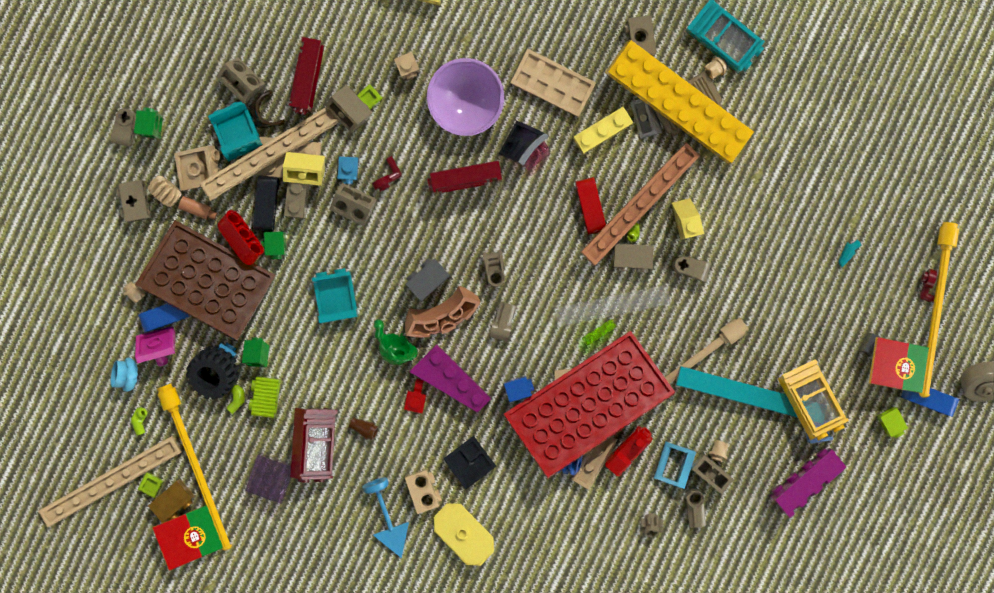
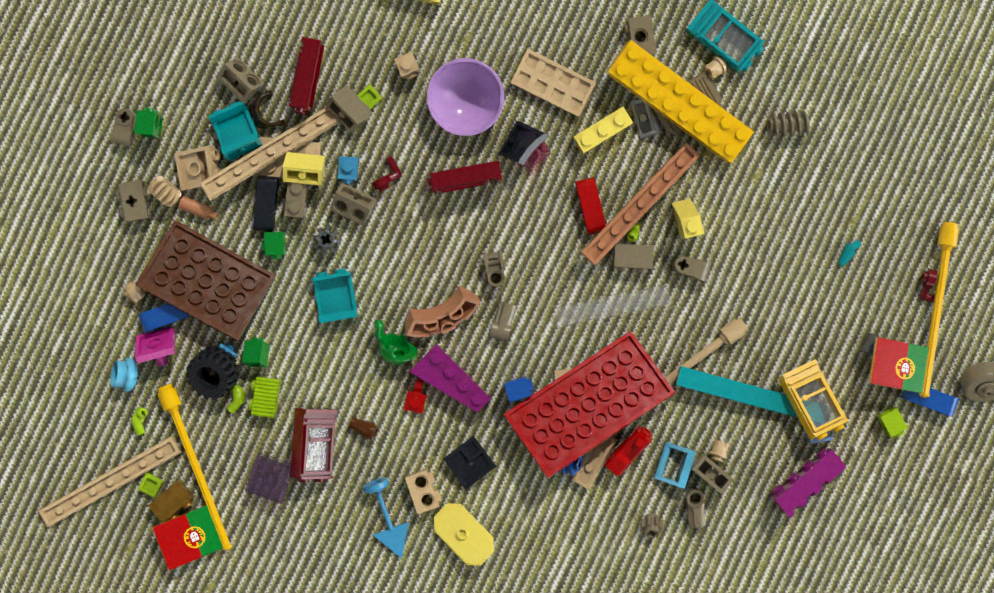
(240, 237): red beam -> none
(326, 234): none -> dark grey piece
(427, 279): dark grey brick -> none
(599, 332): clear neon green beam -> none
(788, 123): none -> dark tan piece

